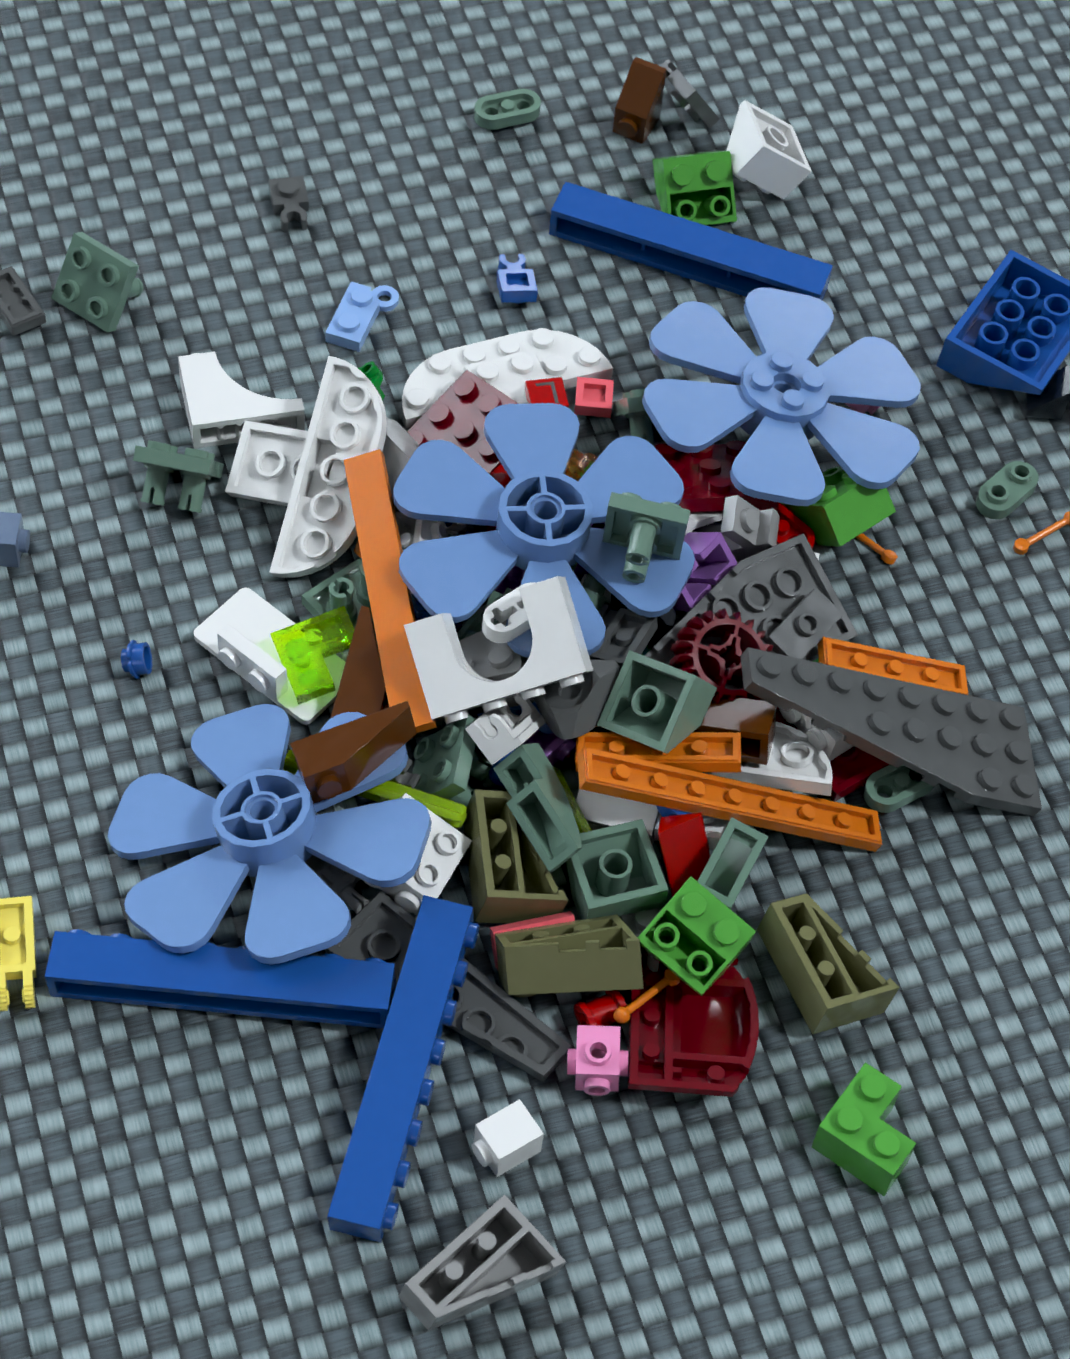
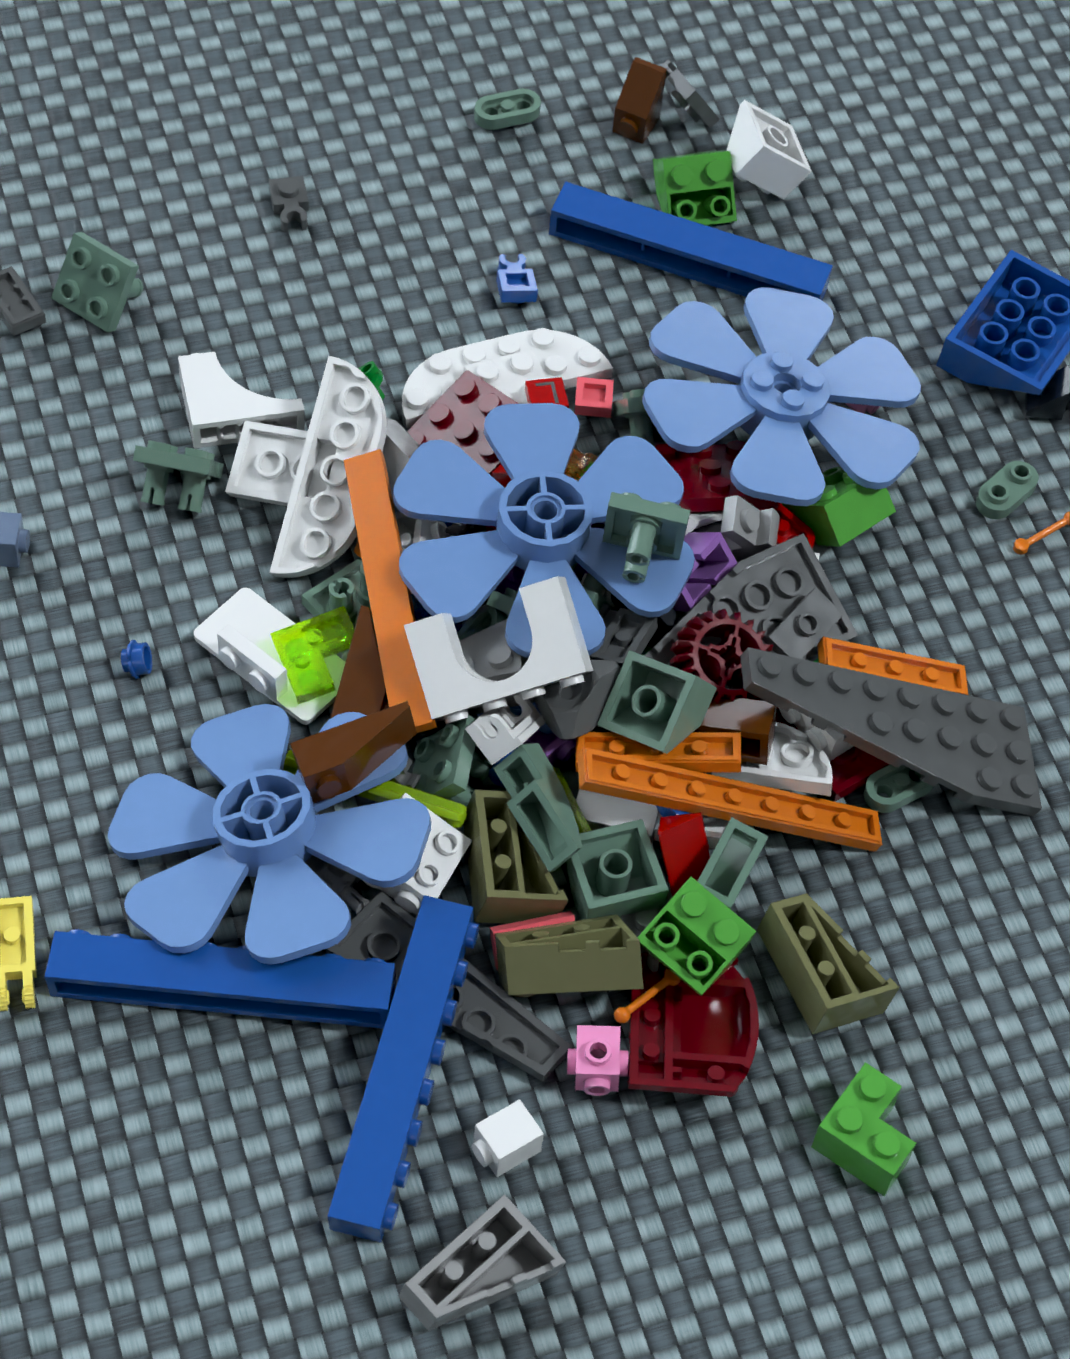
(357, 314): light blue hinge -> none
(505, 608): white beam -> none
(599, 1011): red bush -> none
(887, 556): orange hinge -> none

